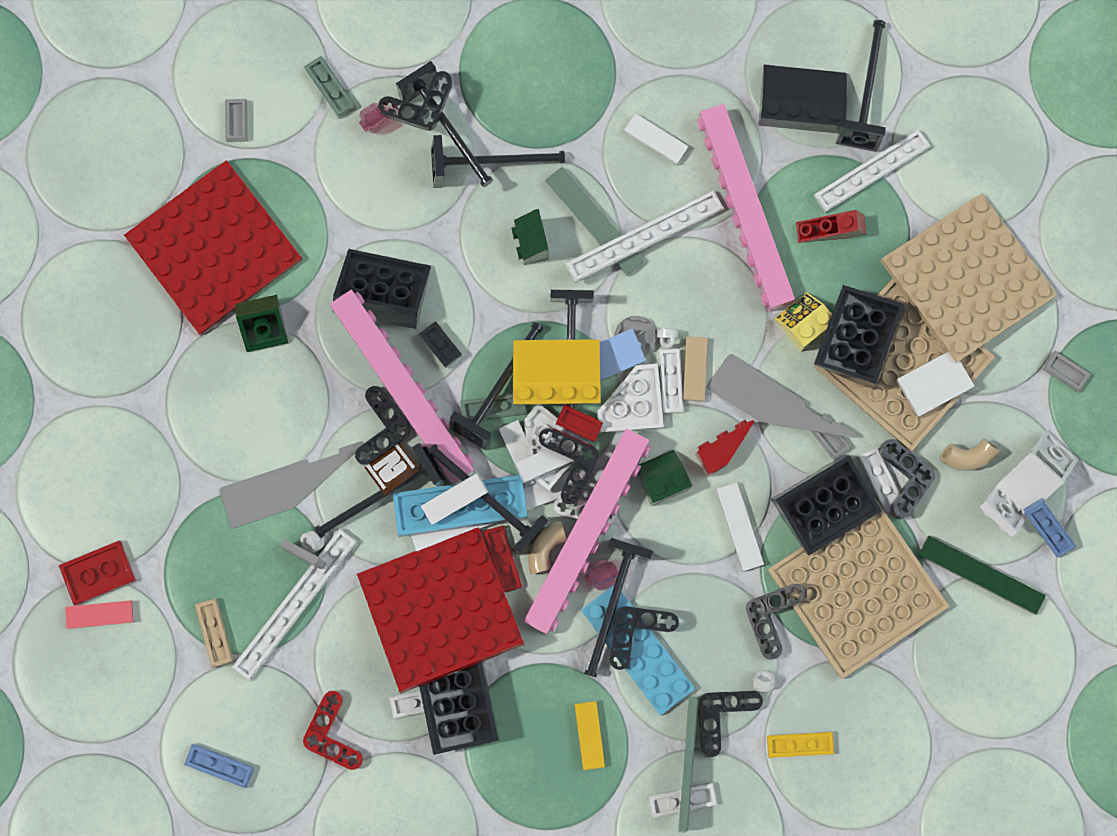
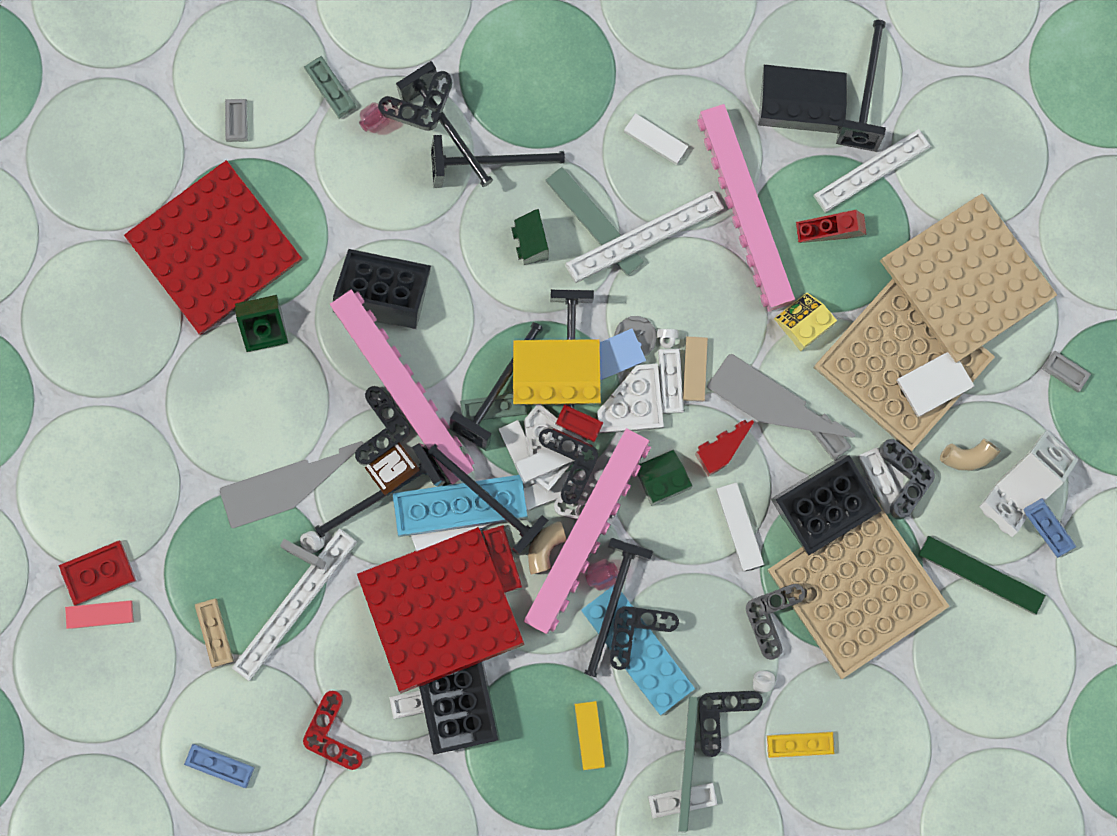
(440, 344): black plate -> none
(454, 498): white tile -> none
(860, 336): black slope -> none

